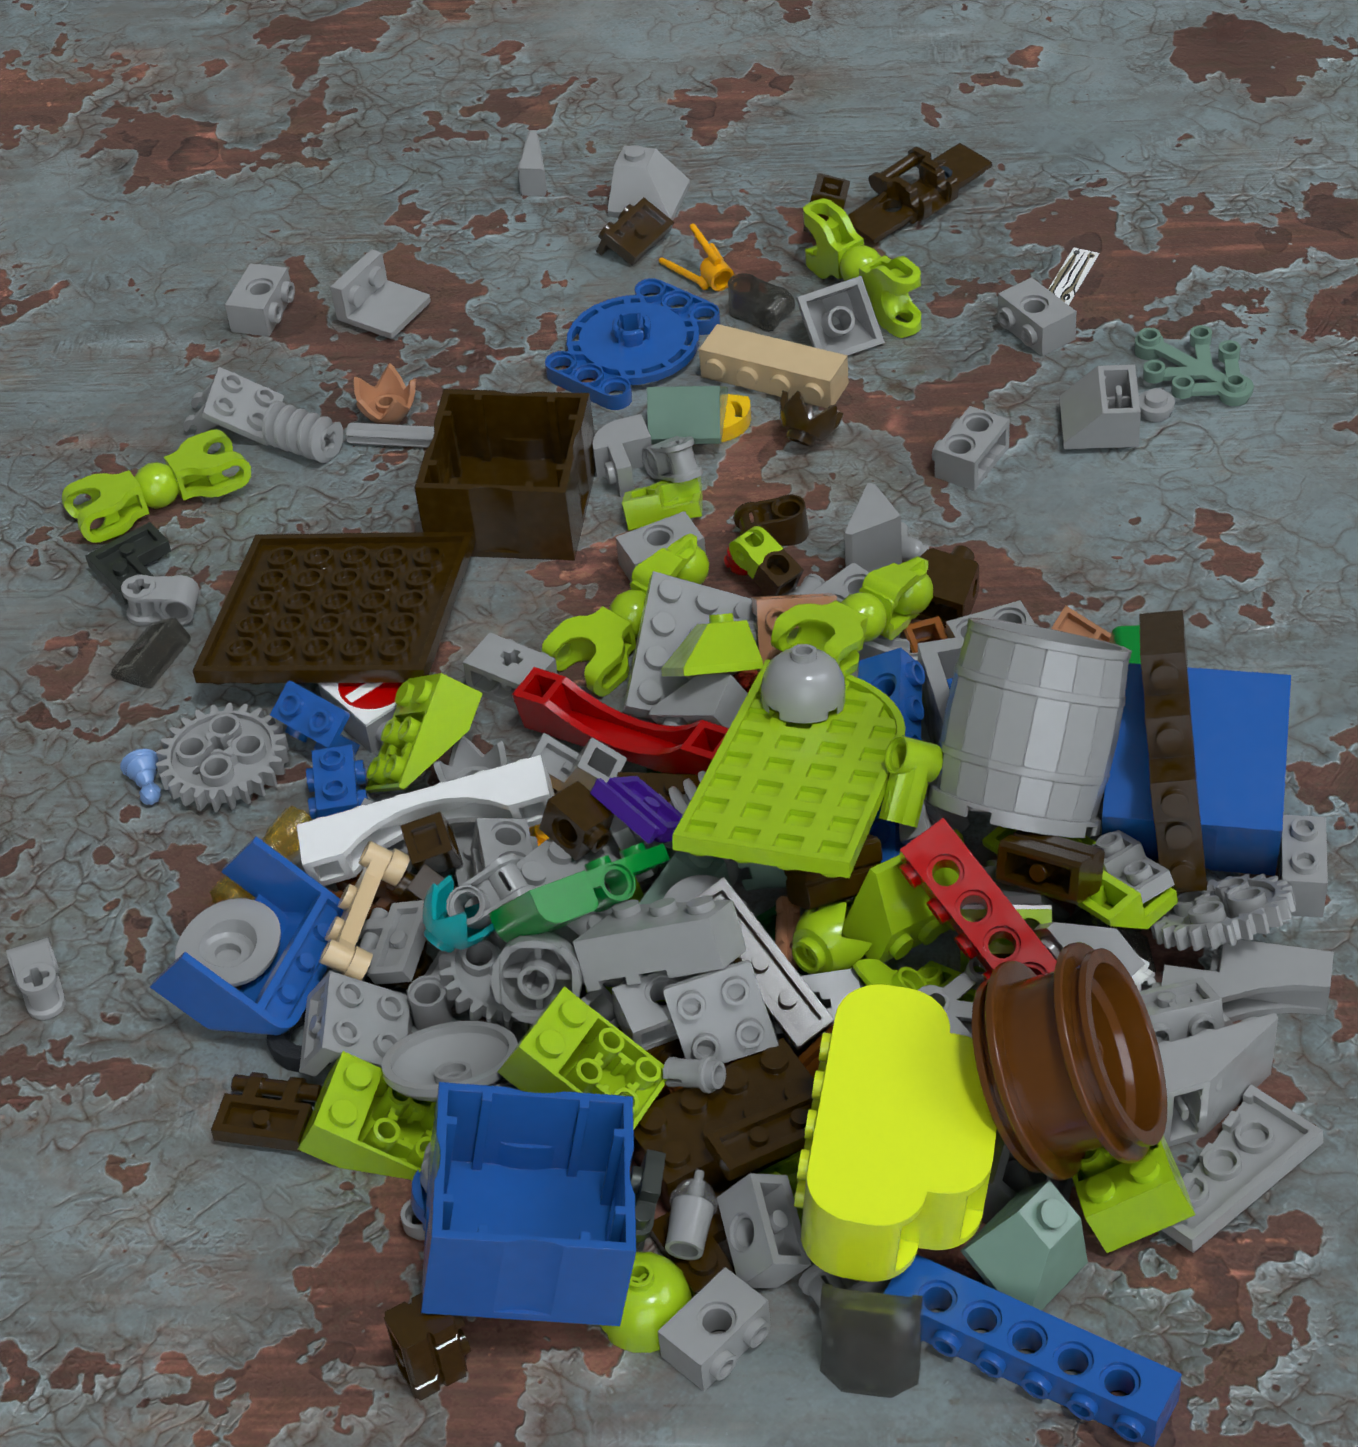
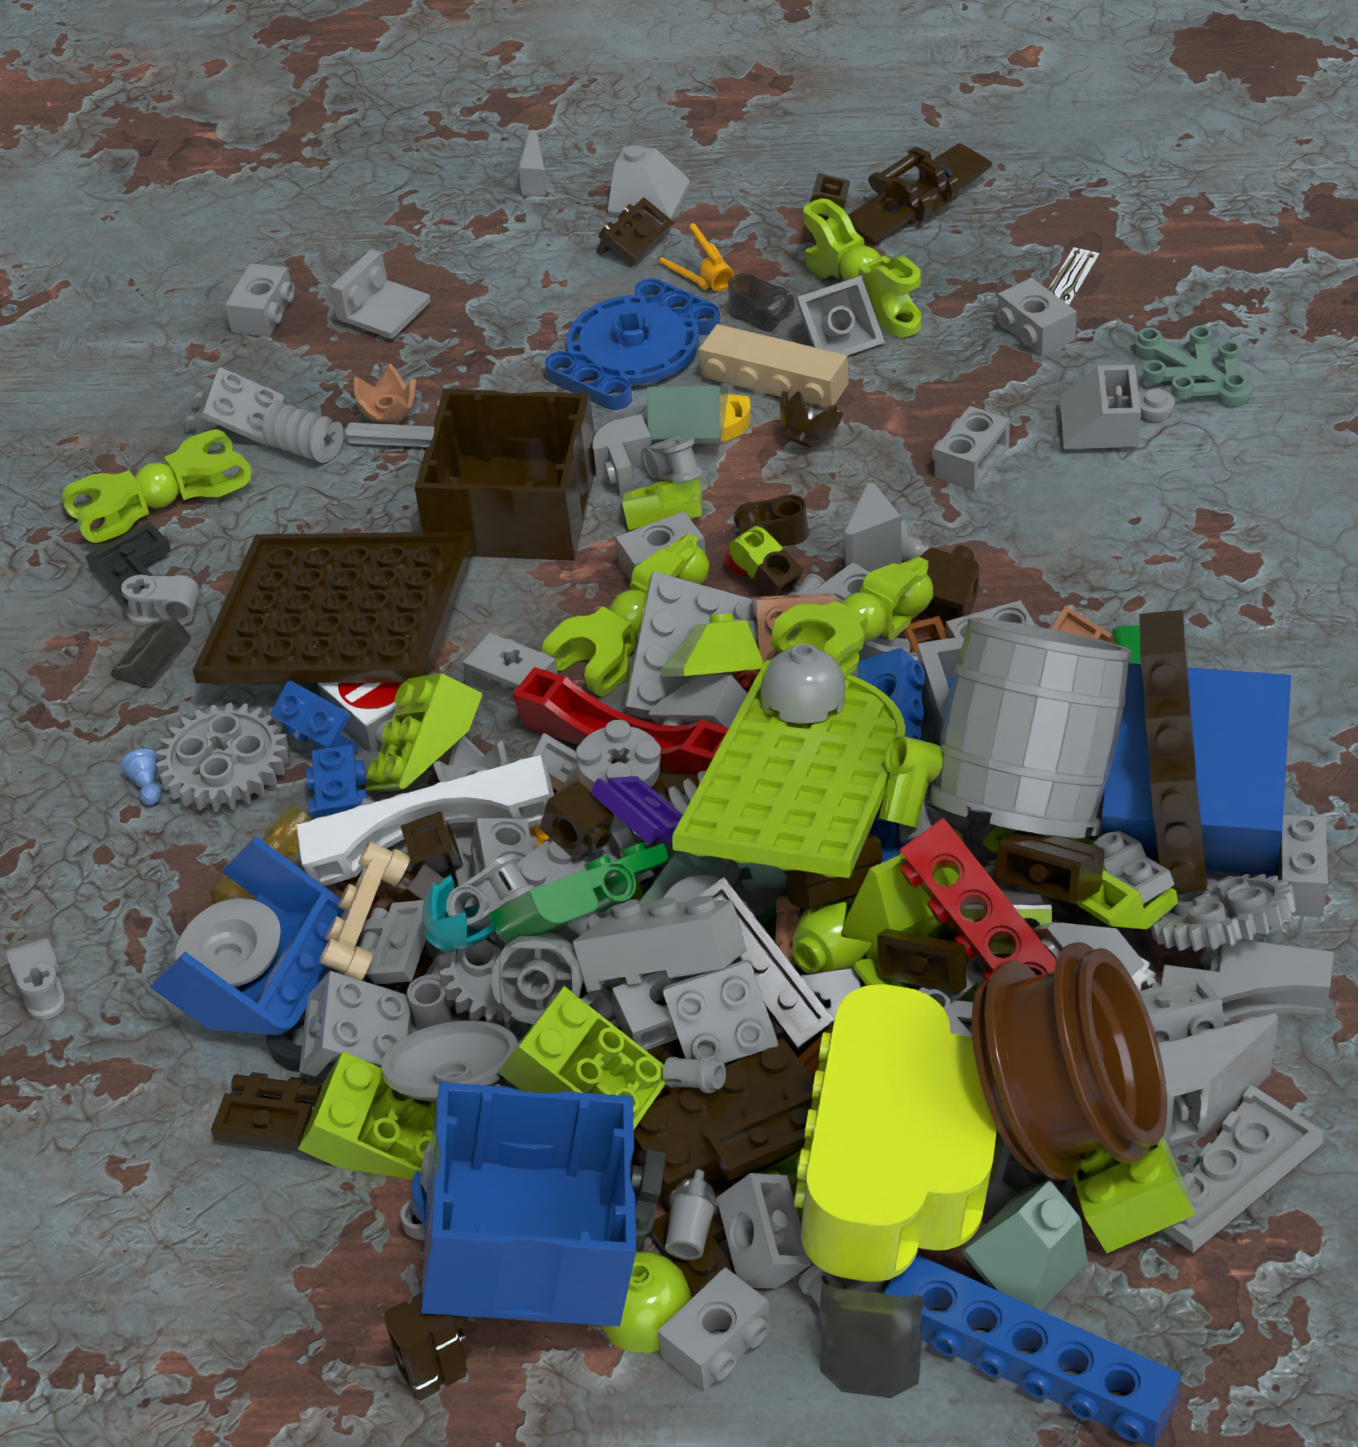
(615, 742): none -> light grey plate
(922, 960): none -> dark brown plate

